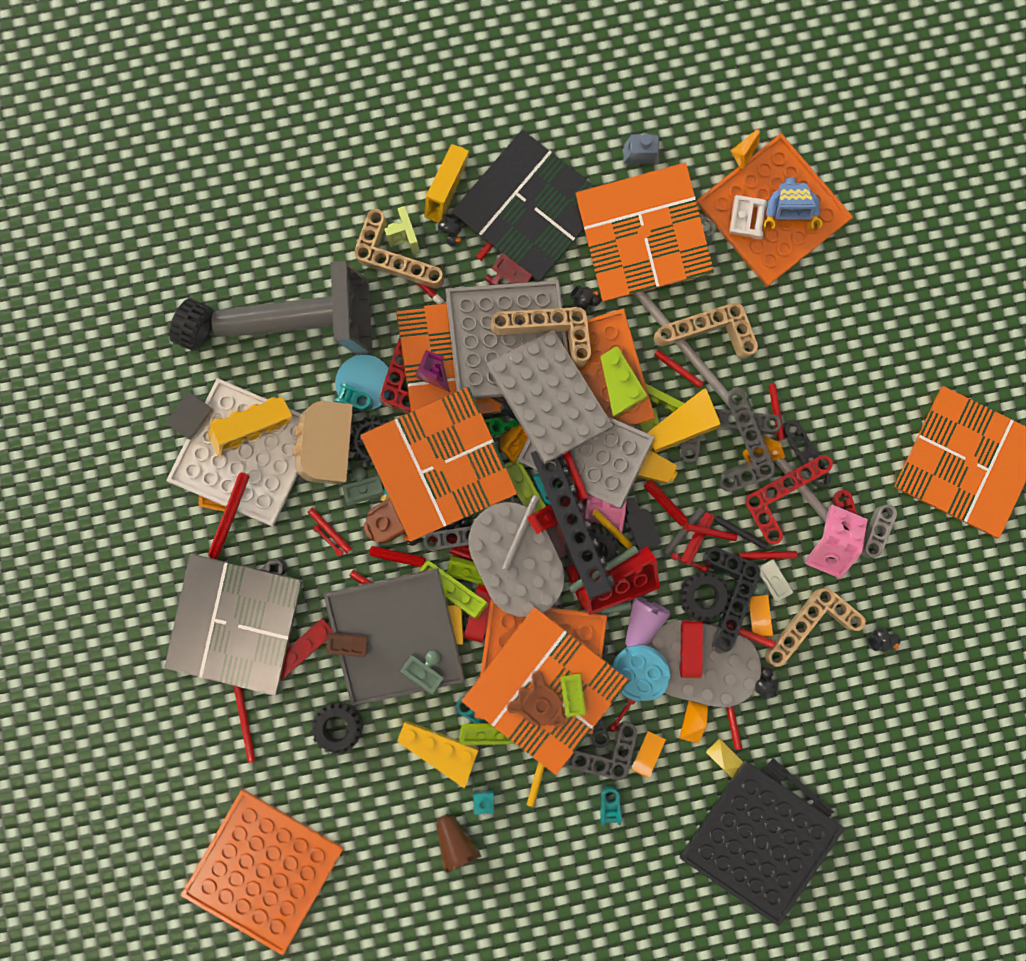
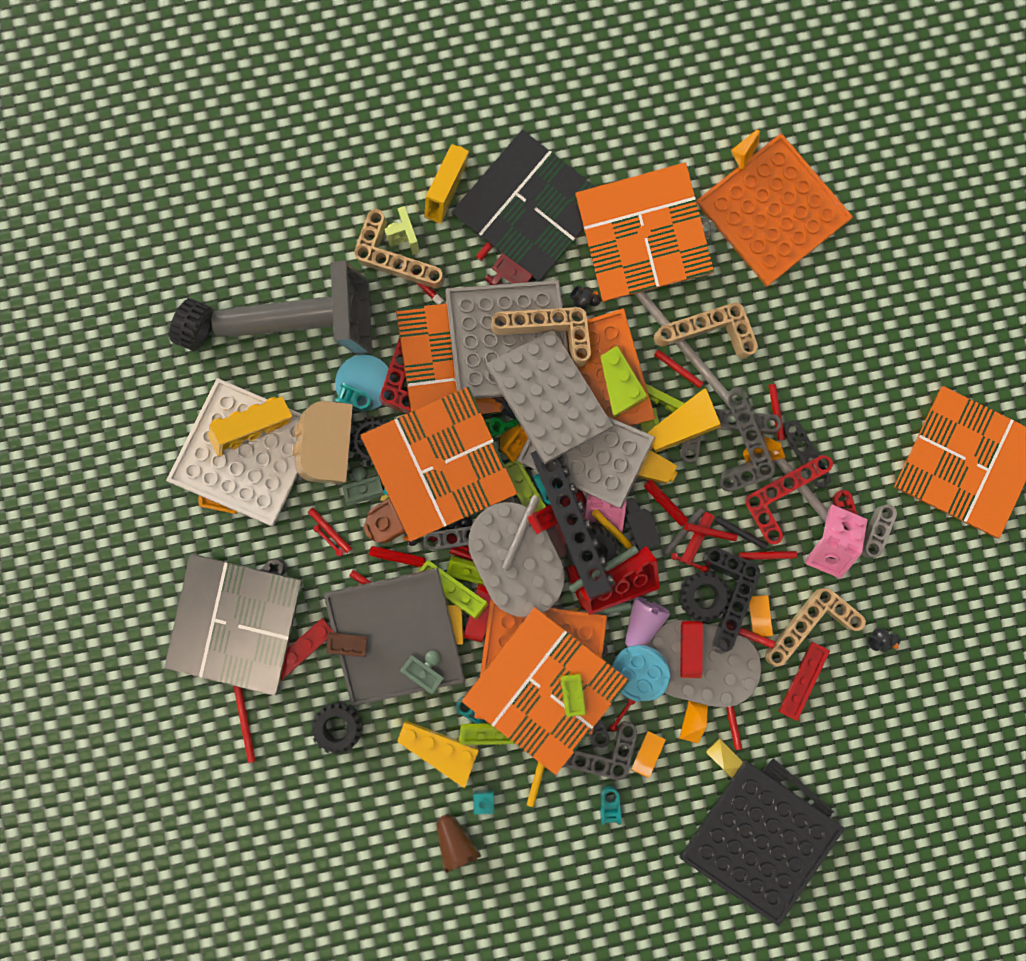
(189, 415): dark grey slope -> none
(228, 515): red axle -> none
(262, 871): orange tile -> none
(432, 370): magenta slope -> none
(450, 226): black animal -> none
(539, 704): dark orange tile -> none
(575, 475): red piece -> none
(641, 149): sand blue torso -> none
(742, 216): white plate -> none
(769, 686): black animal -> none
(773, 580): plate -> none
(793, 202): medium blue torso -> none
(804, 681): none -> red plate

